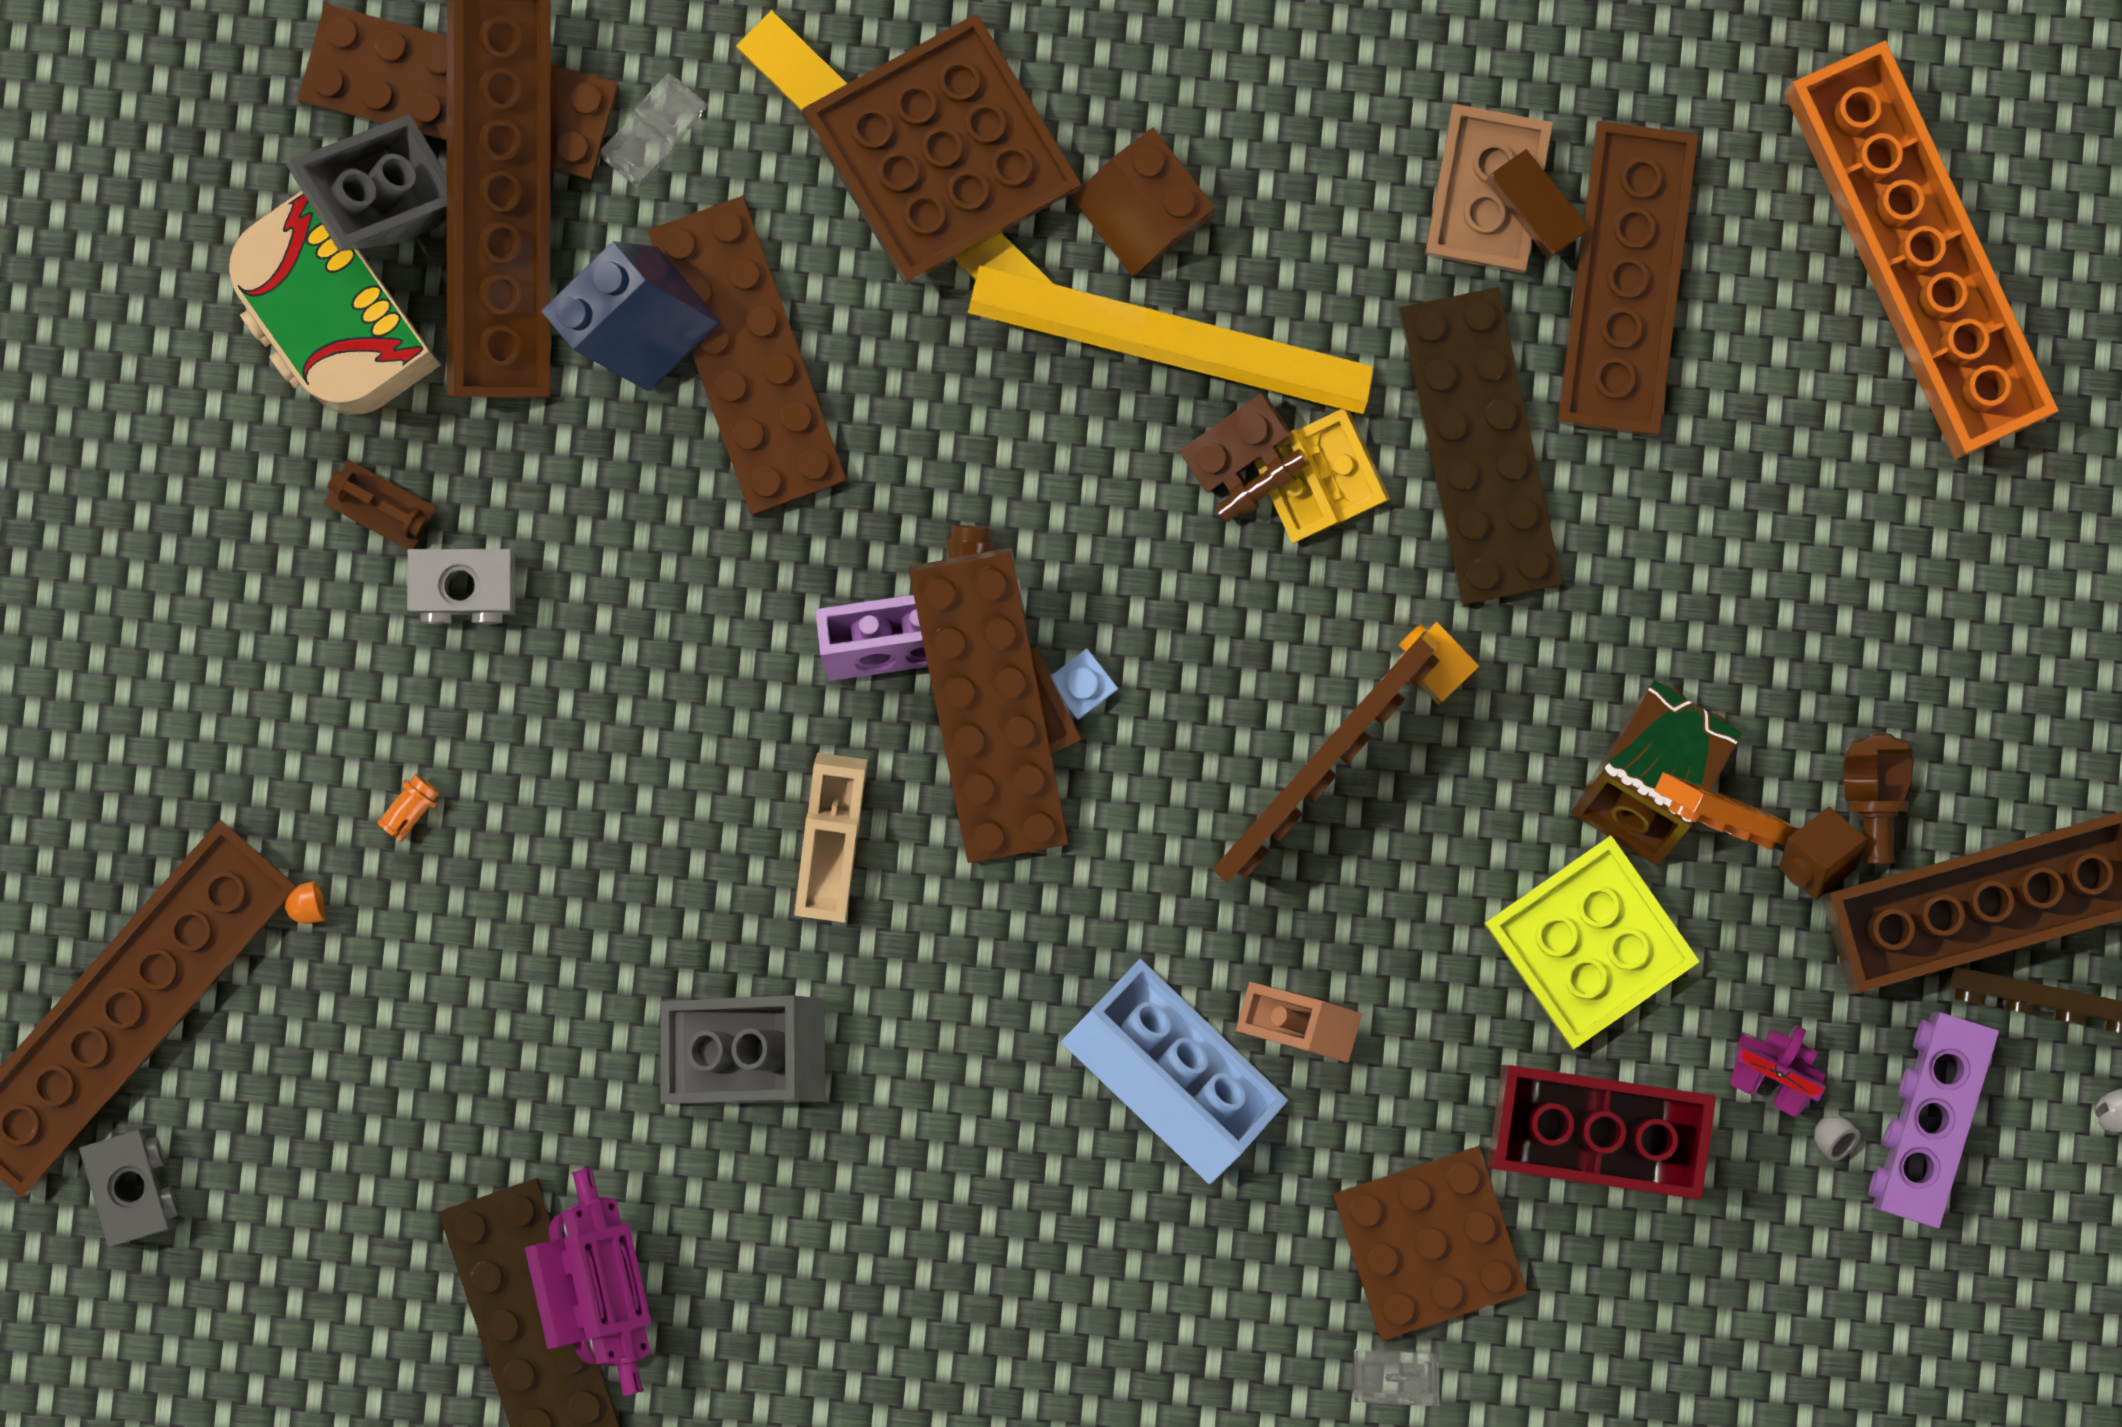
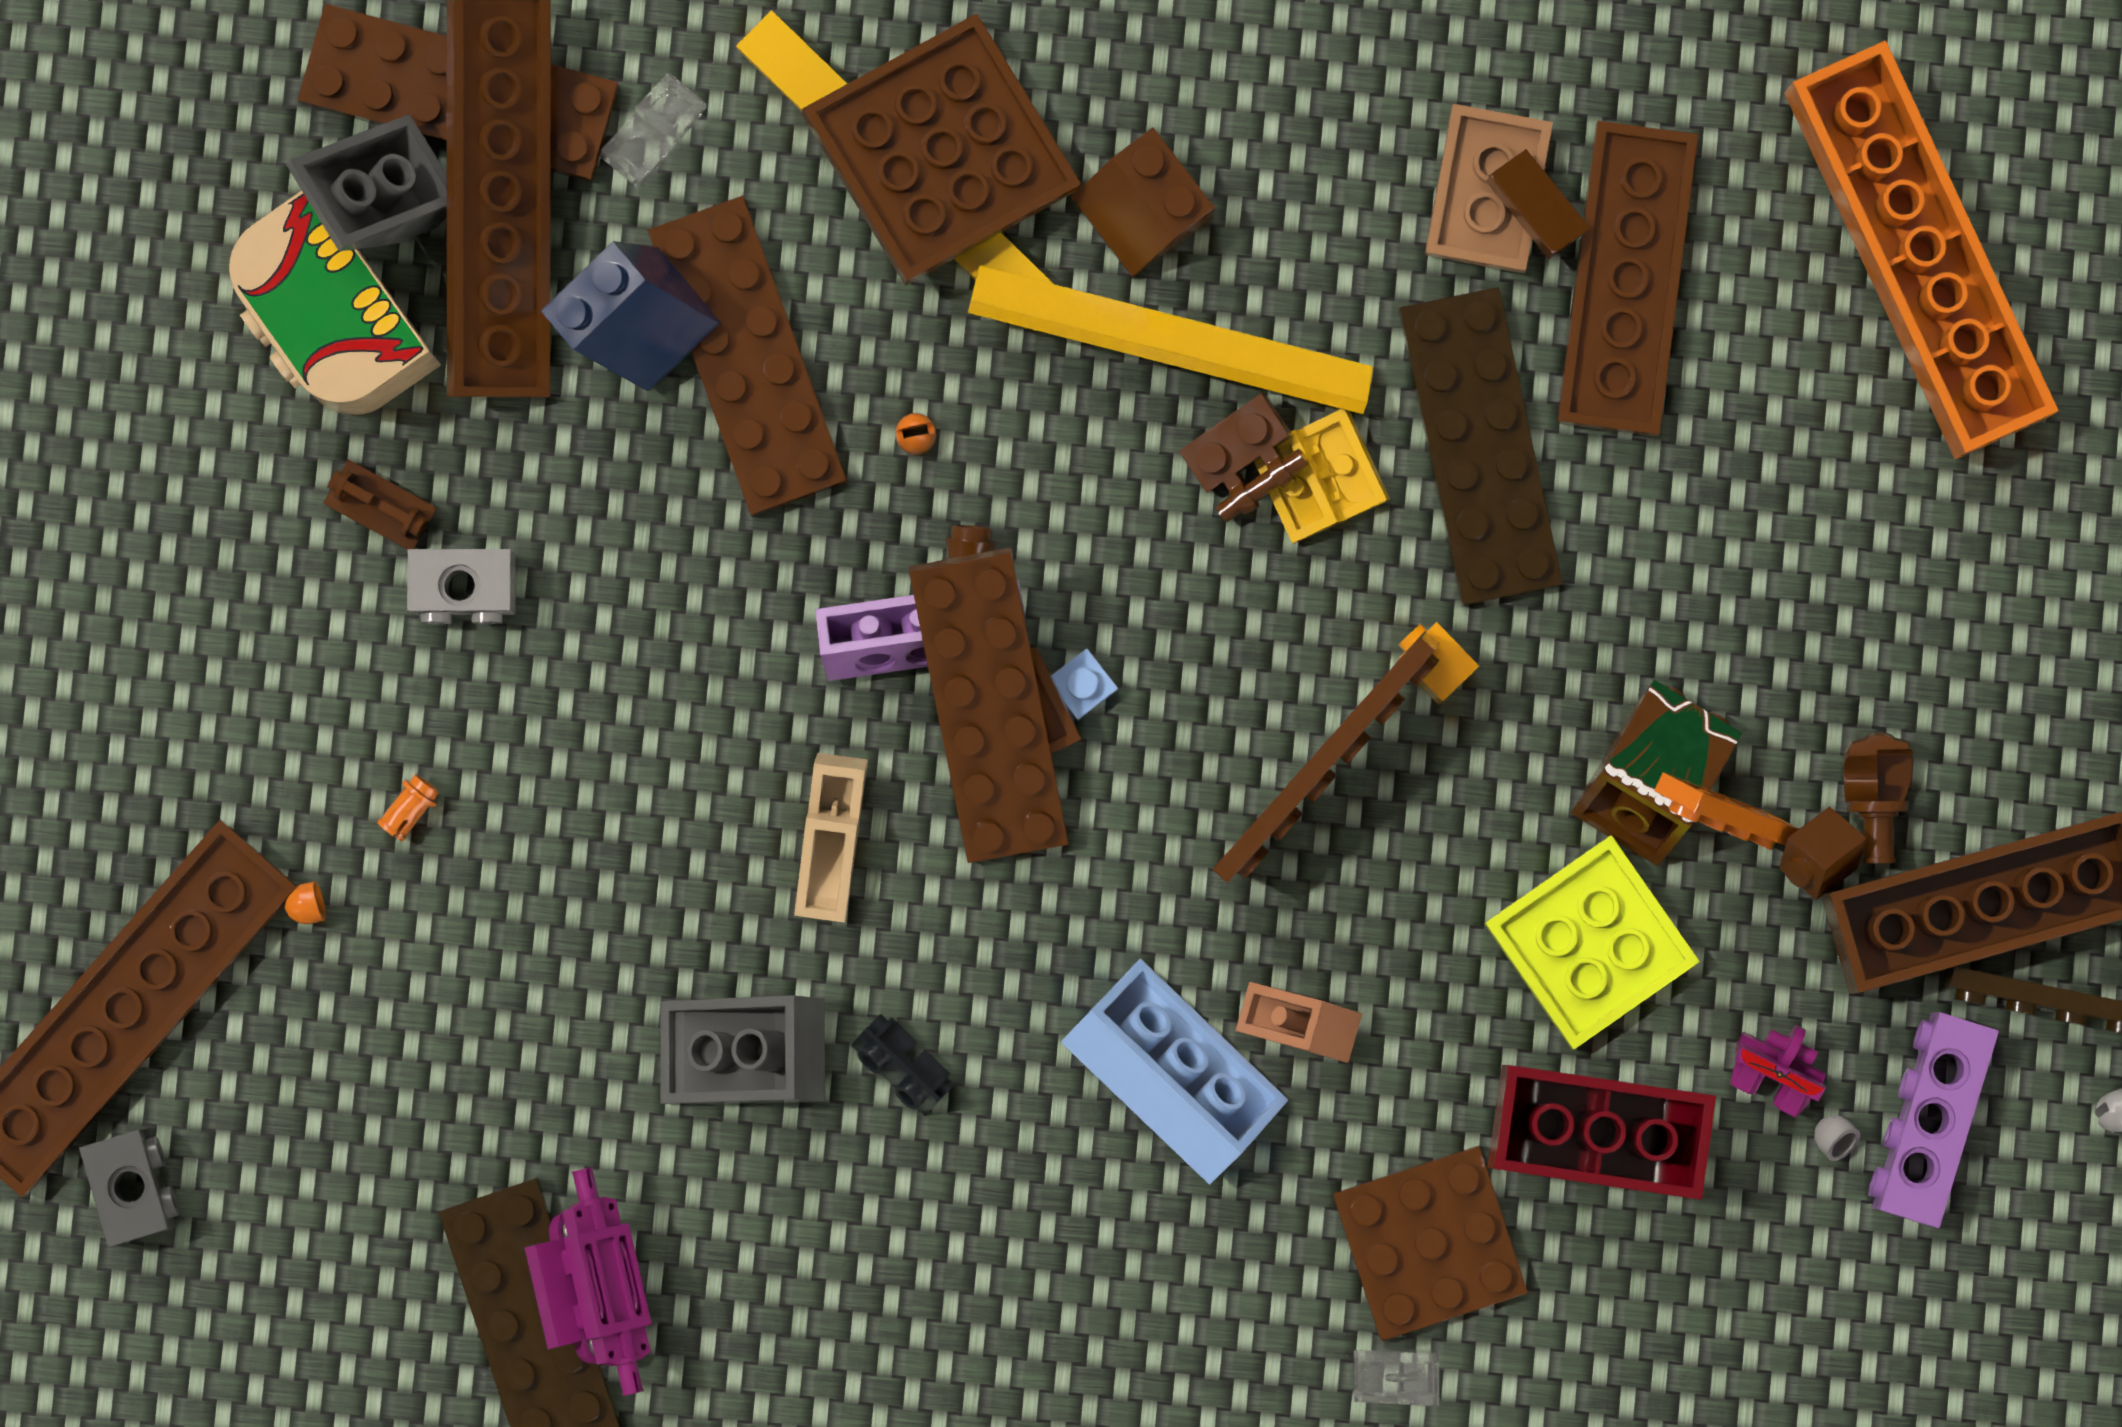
(883, 1051): none -> black hinge
(919, 443): none -> orange hinge

